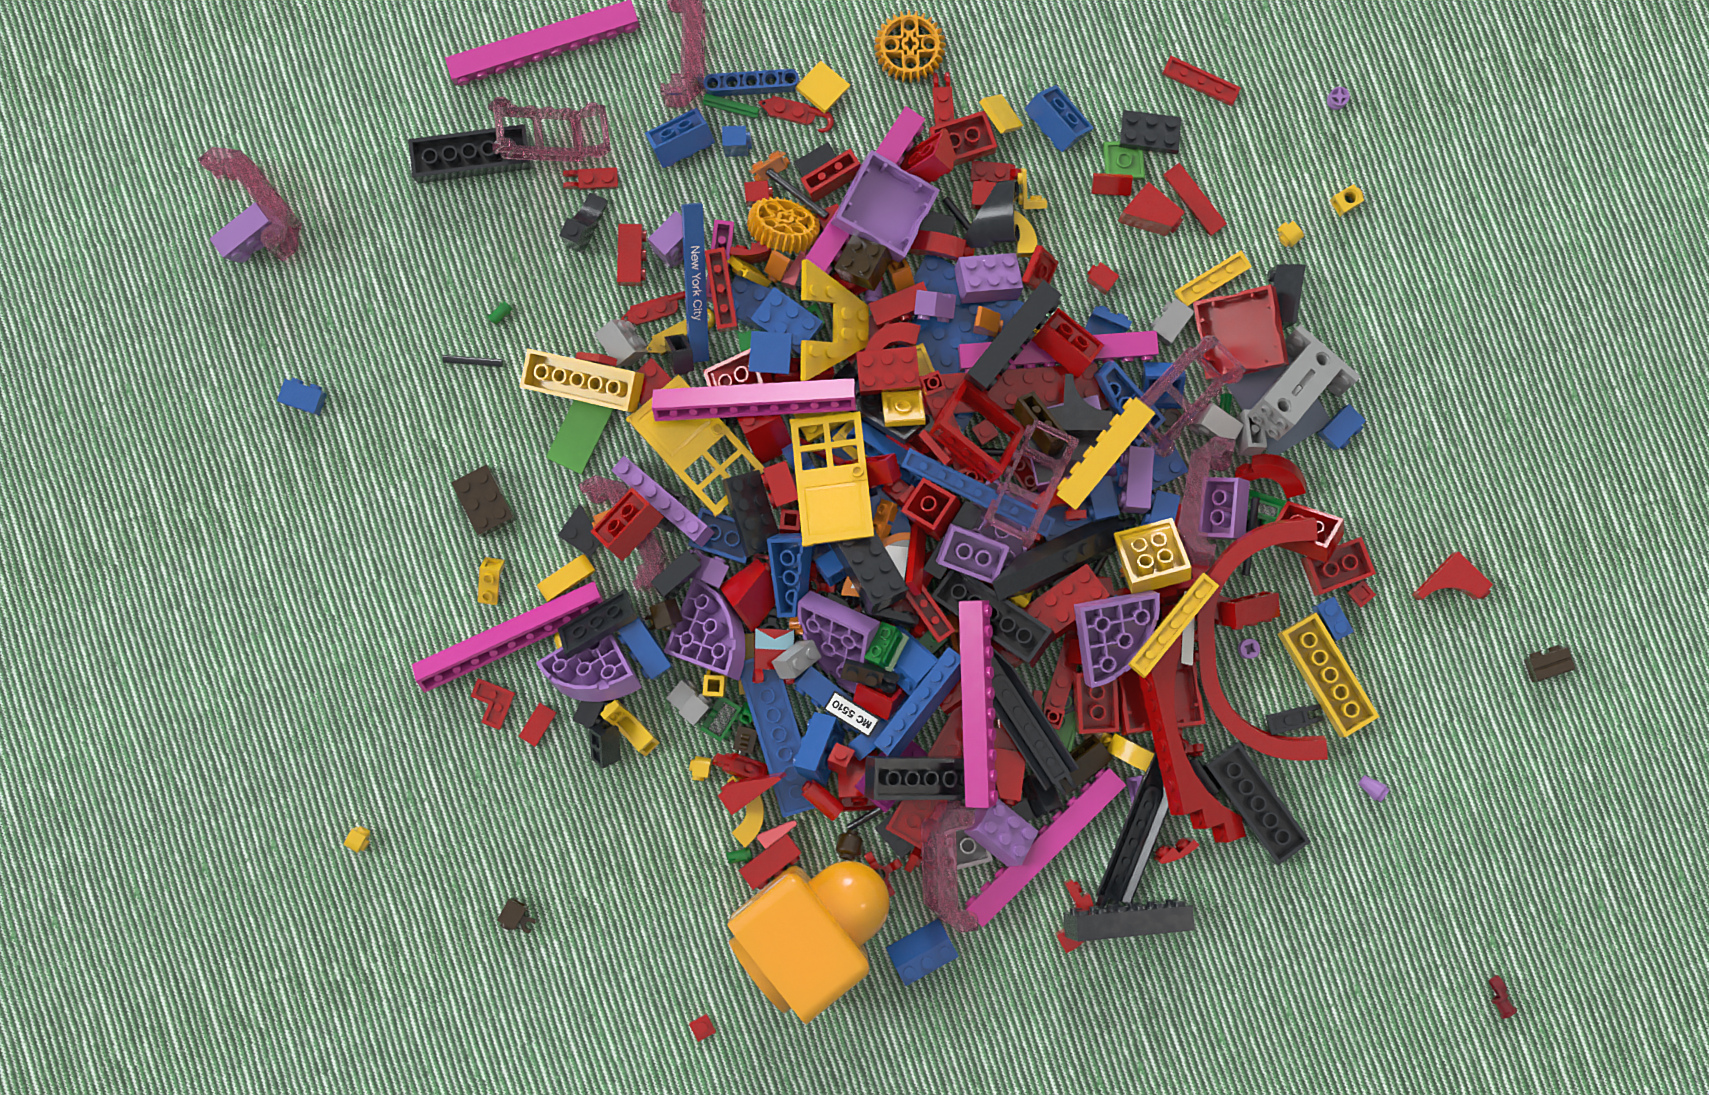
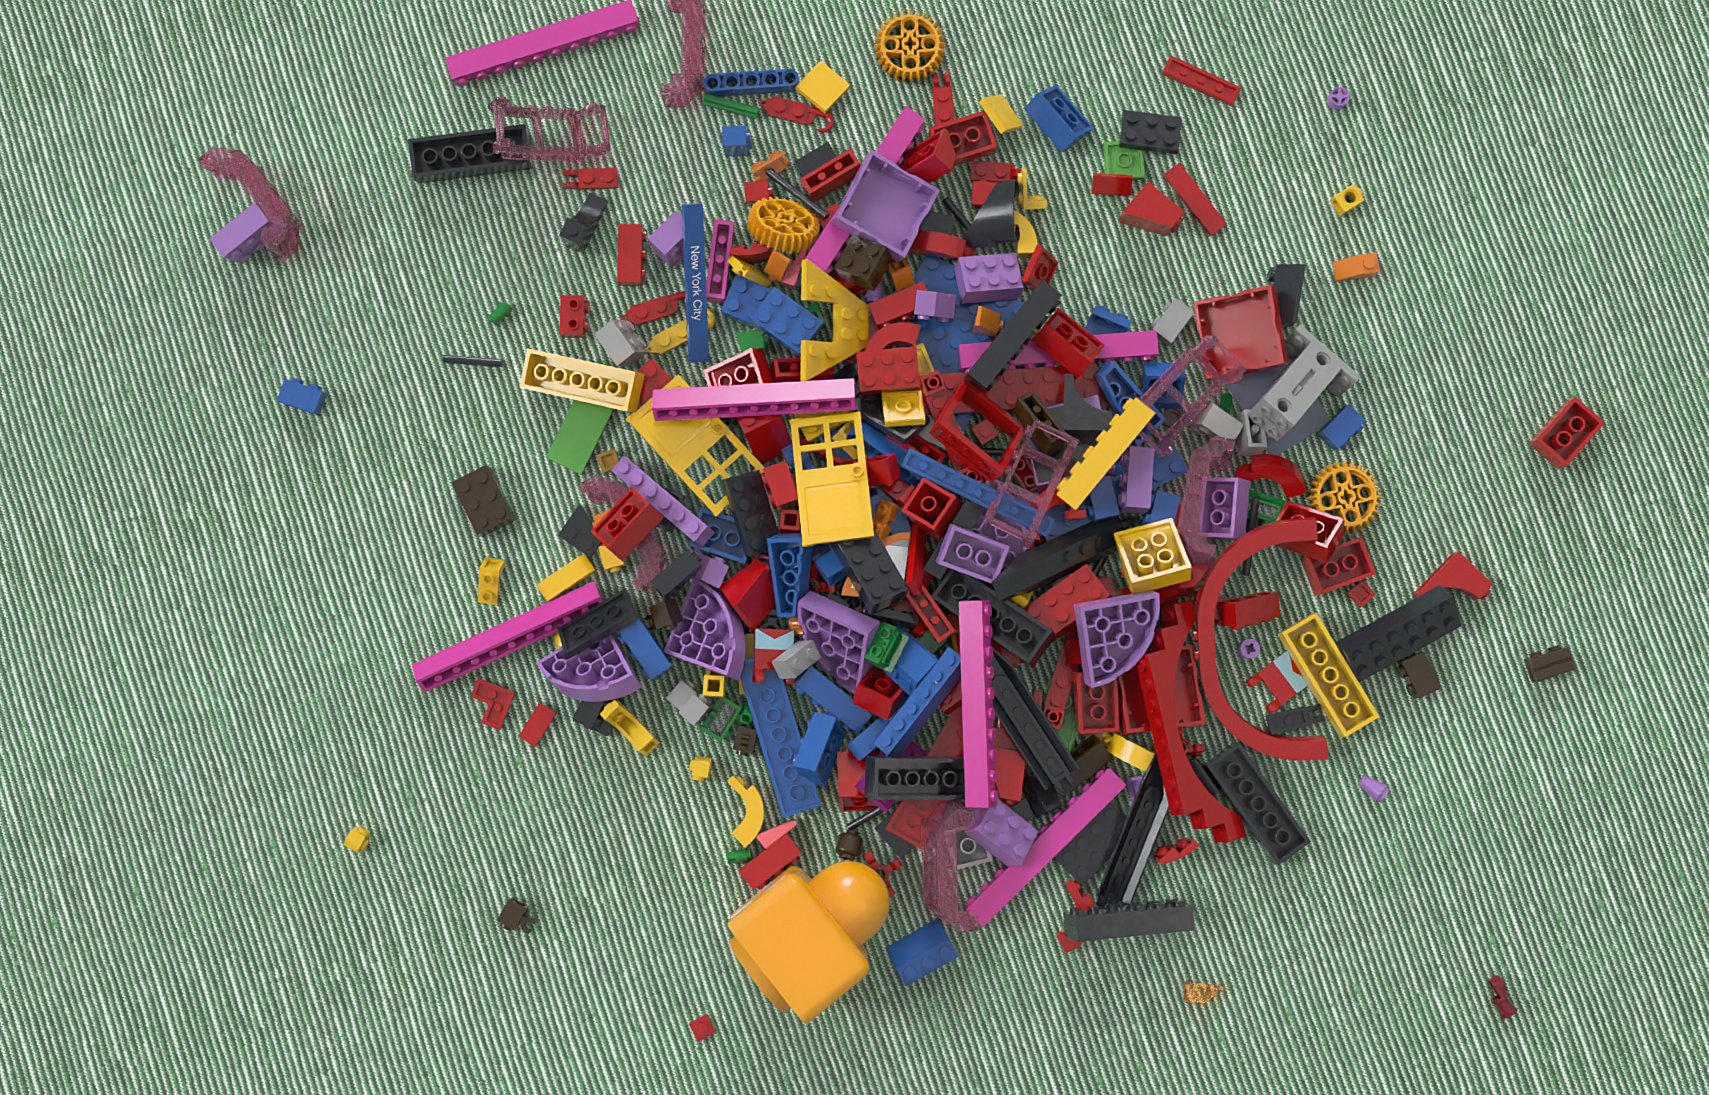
(573, 316): none -> red brick
(596, 358): red tile -> none
(604, 744): black hinge -> none
(607, 460): none -> pearl gold plate
(610, 561): none -> yellow brick
(679, 354): black brick -> none
(680, 137): blue slope -> none
(721, 290): red brick -> none
(740, 765): red hinge -> none
(740, 793): red slope -> none
(770, 352): blue tile -> none
(822, 799): red brick -> none
(841, 759): red brick -> none
(851, 714): sticker -> none
(869, 675): black hinge -> none
(914, 859): red plate -> none
(940, 451): red plate -> none
(1093, 844): none -> black plate
(1102, 277): red brick -> none
(1173, 625): yellow plate -> none
(1188, 642): white sticker -> none
(1200, 993): none -> clear orange slope
(1213, 279): yellow plate -> none
(1281, 679): none -> red flag
(1289, 234): yellow plate -> none
(1333, 618): blue brick -> none
(1346, 489): none -> light orange gear
(1356, 267): none -> orange slope
(1400, 633): none -> black brick
(1418, 675): none -> dark brown brick
(1566, 433): none -> red brick

